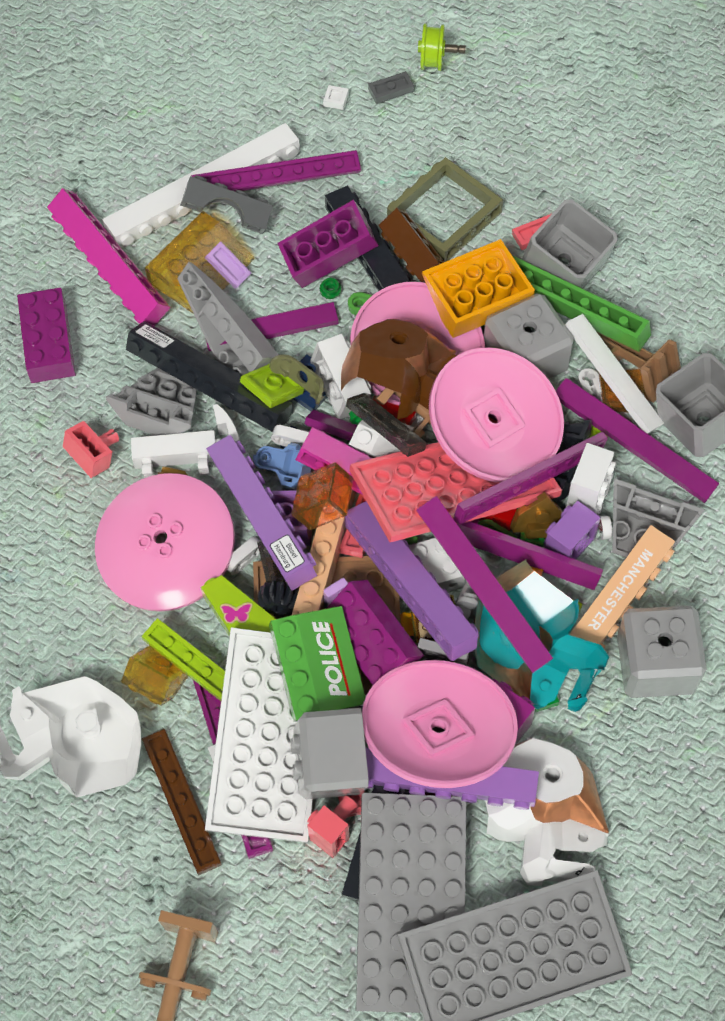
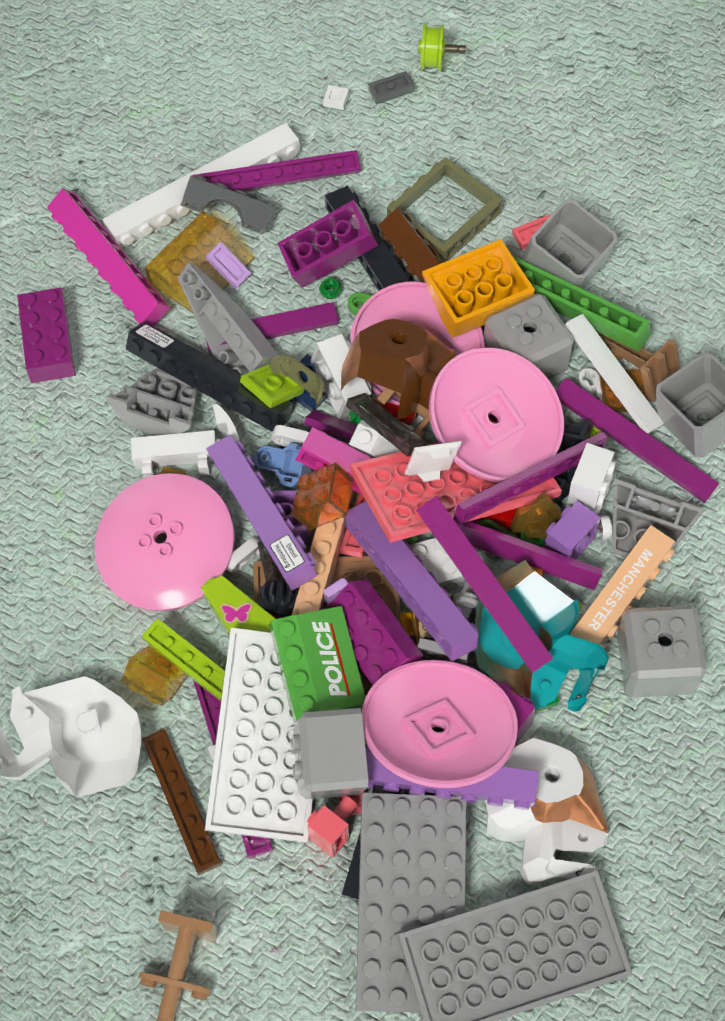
(88, 449): coral brick -> none
(431, 459): none -> white piece

